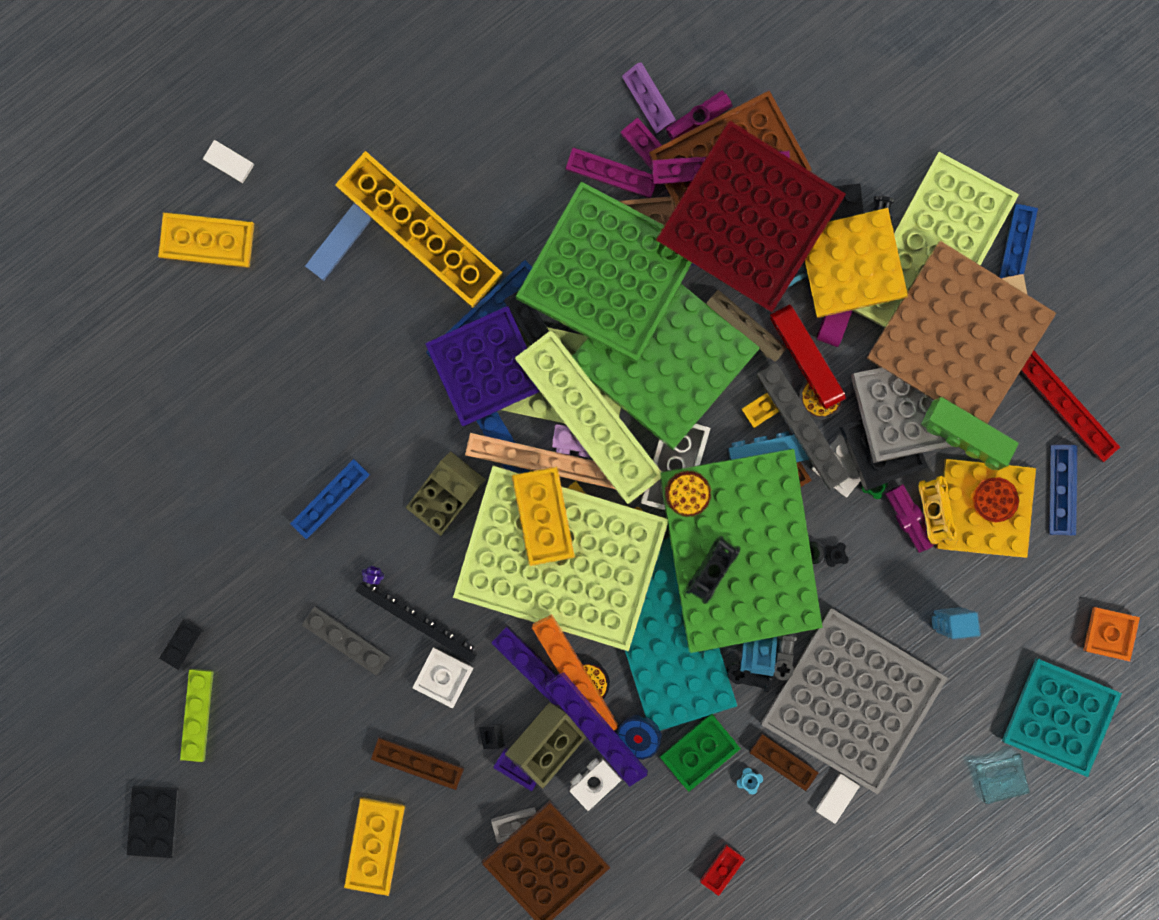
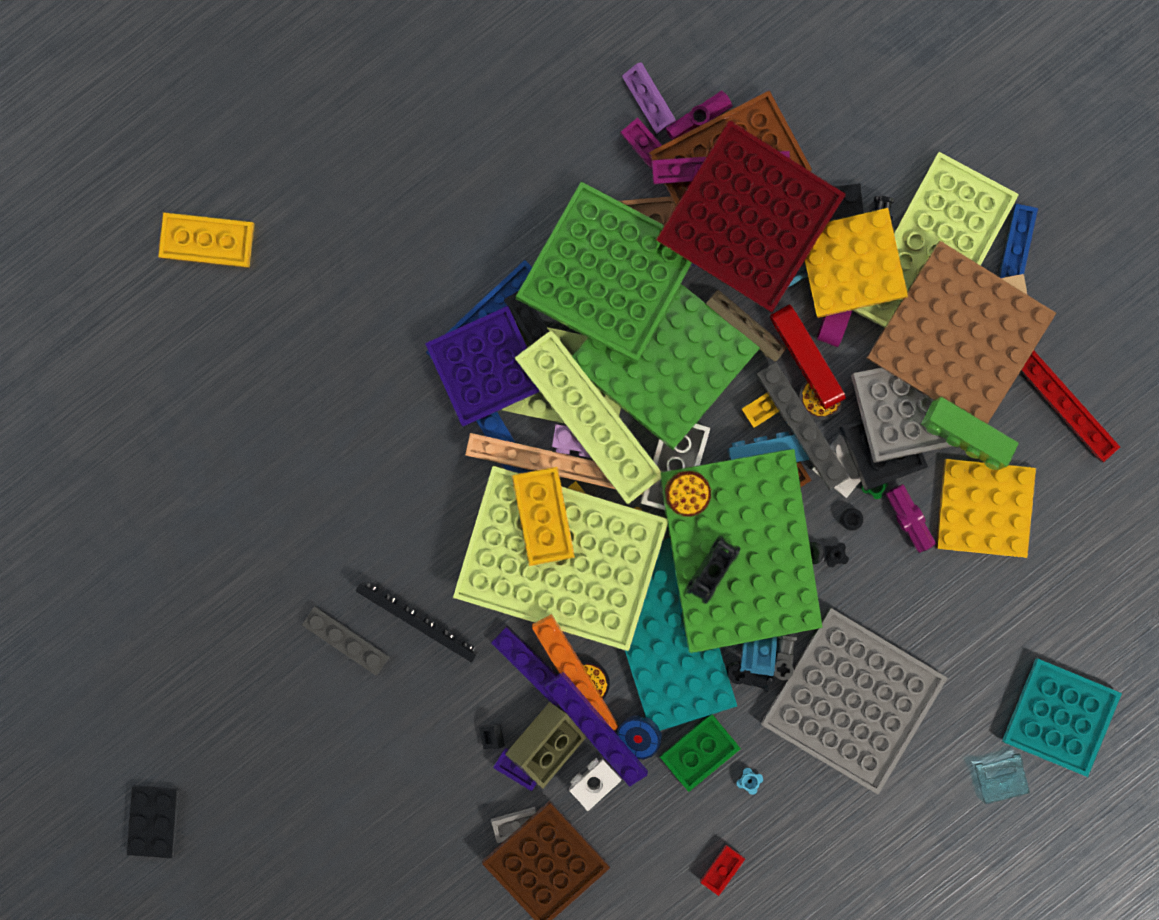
(181, 644): black plate -> none
(196, 715): lime plate -> none
(228, 161): white tile -> none
(330, 499): blue plate -> none
(338, 242): medium blue tile -> none
(372, 575): dark purple plate -> none
(374, 846): yellow tile -> none
(417, 763): reddish brown plate -> none
(419, 229): yellow brick -> none
(443, 677): white plate -> none
(445, 493): olive slope -> none
(610, 173): magenta plate -> none
(783, 762): reddish brown plate -> none
(837, 798): white tile -> none
(858, 519): none -> black plate
(942, 525): yellow piece -> none
(956, 622): dark azure brick -> none
(995, 499): clear red tile -> none
(1063, 490): blue slope -> none
(1111, 634): orange plate -> none

